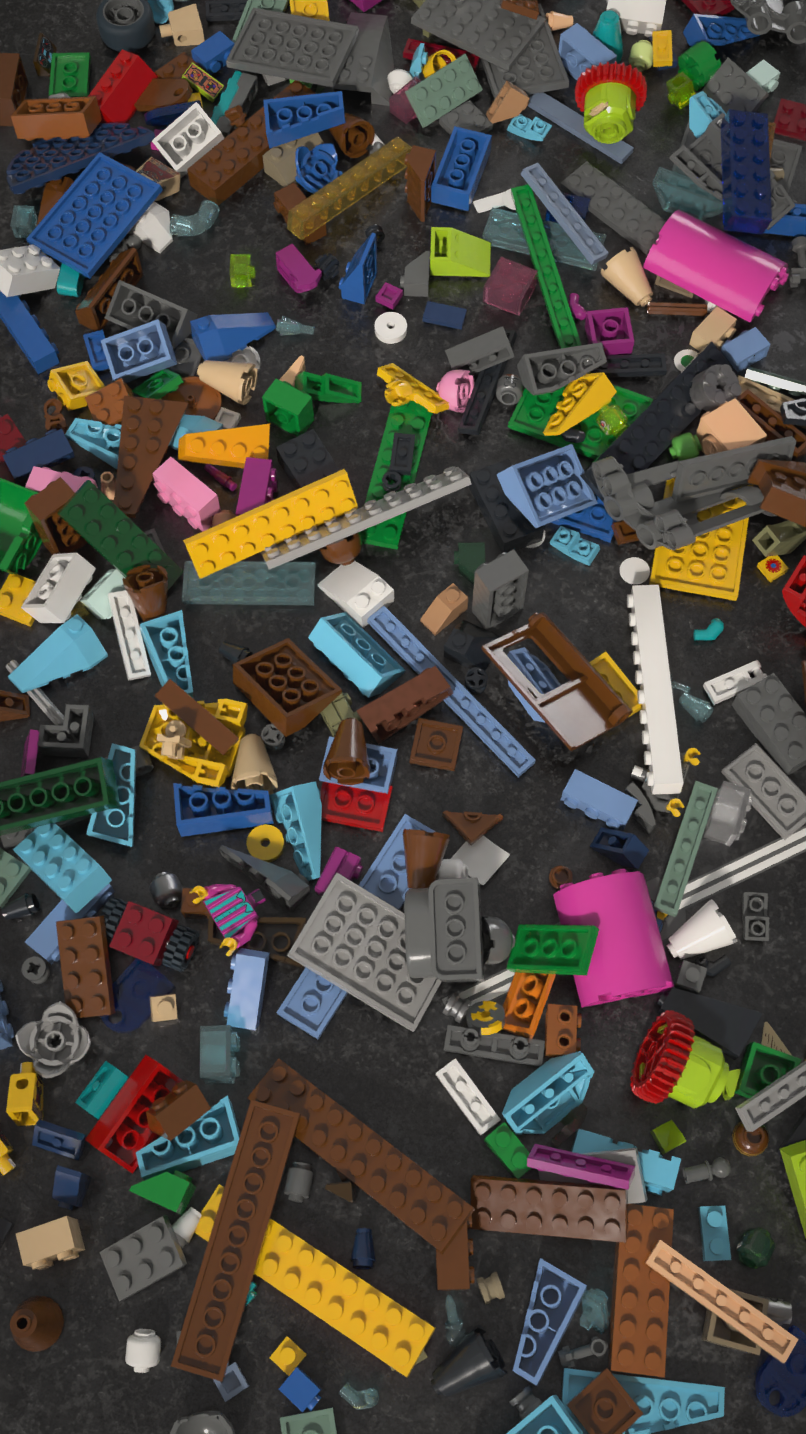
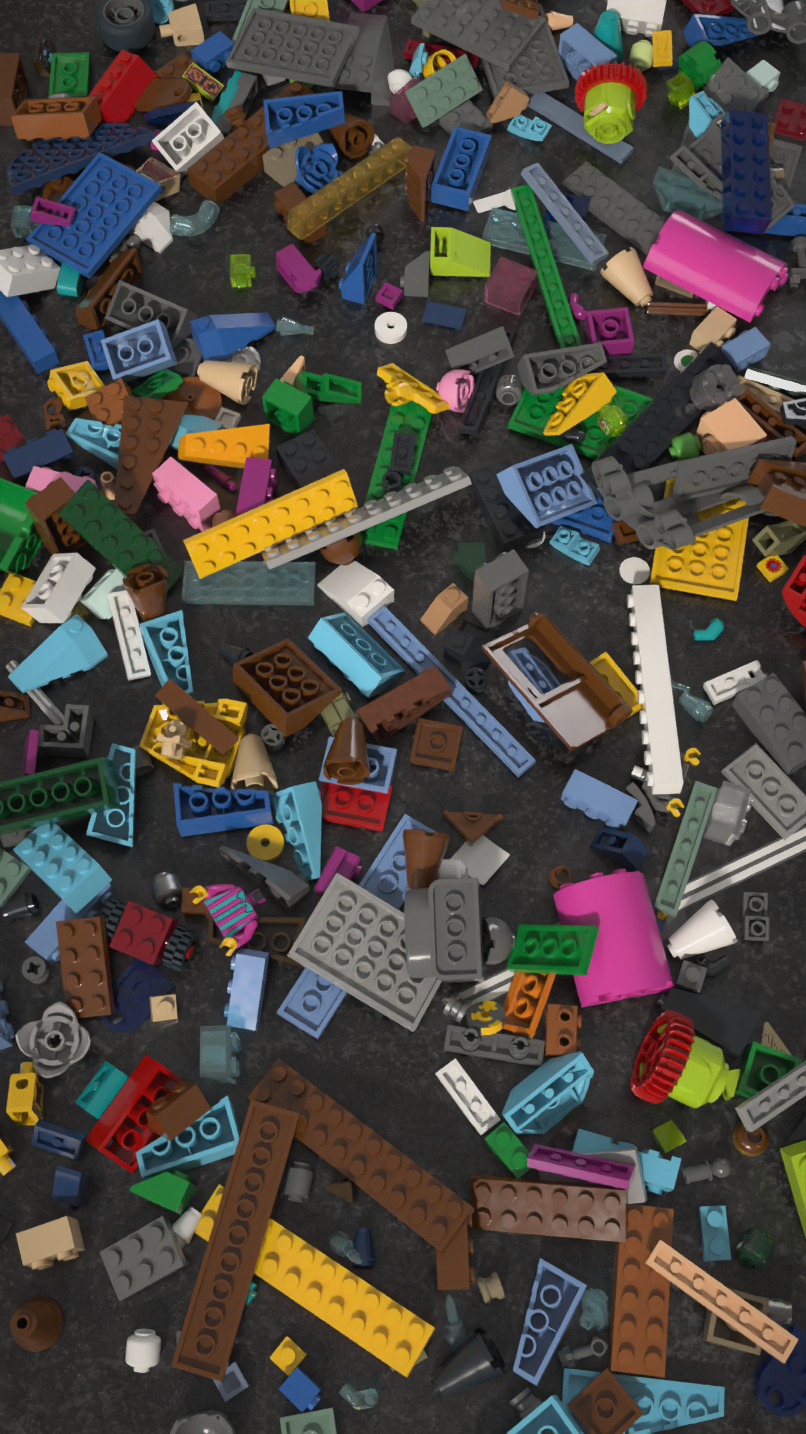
(46, 206): none -> magenta slope
(343, 1246): none -> clear light blue bar

